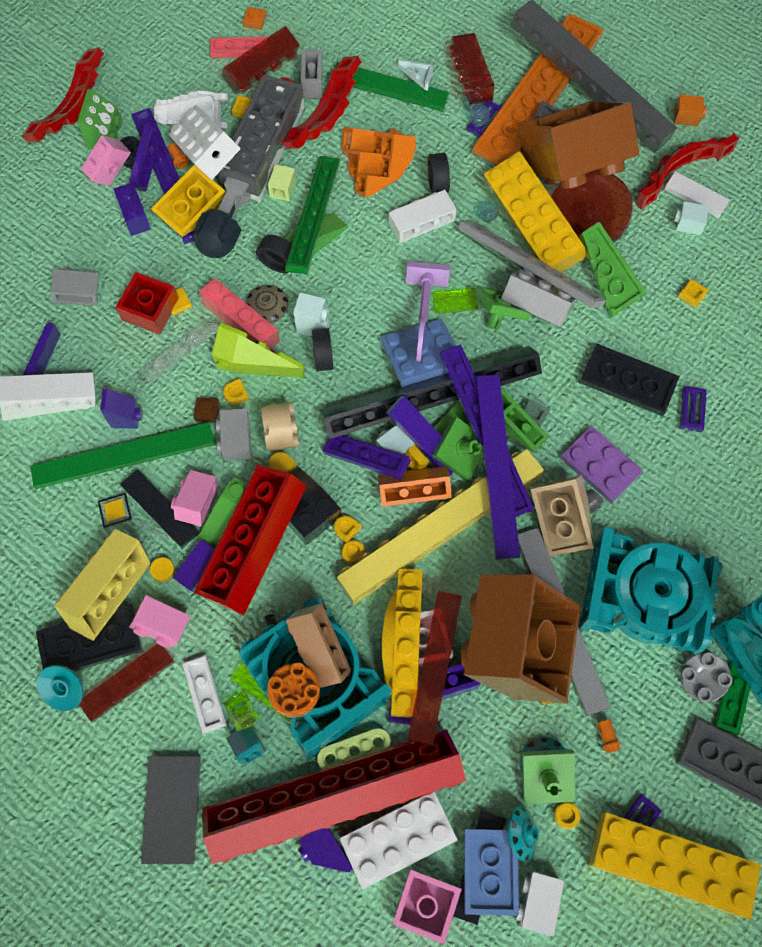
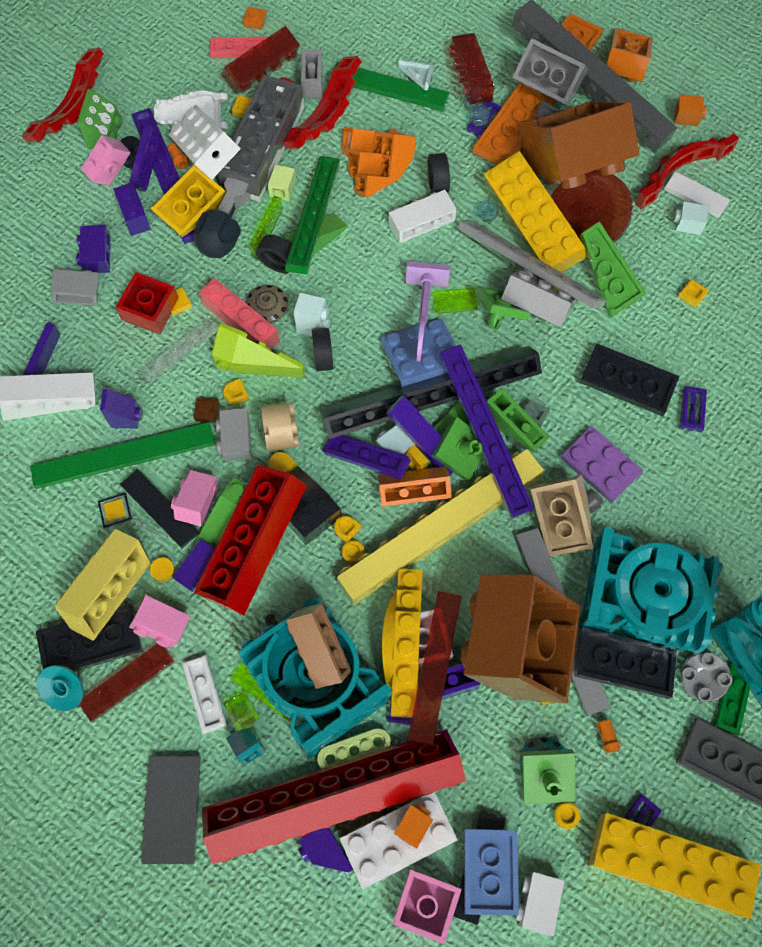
(94, 248): none -> dark purple brick
(267, 224): none -> clear neon green tile
(293, 690): orange tile -> none
(414, 825): none -> orange brick
(497, 468): dark purple tile -> none
(522, 833): teal dish -> none
(550, 72): none -> light grey brick
(625, 663): none -> black plate
(629, 54): none -> orange slope

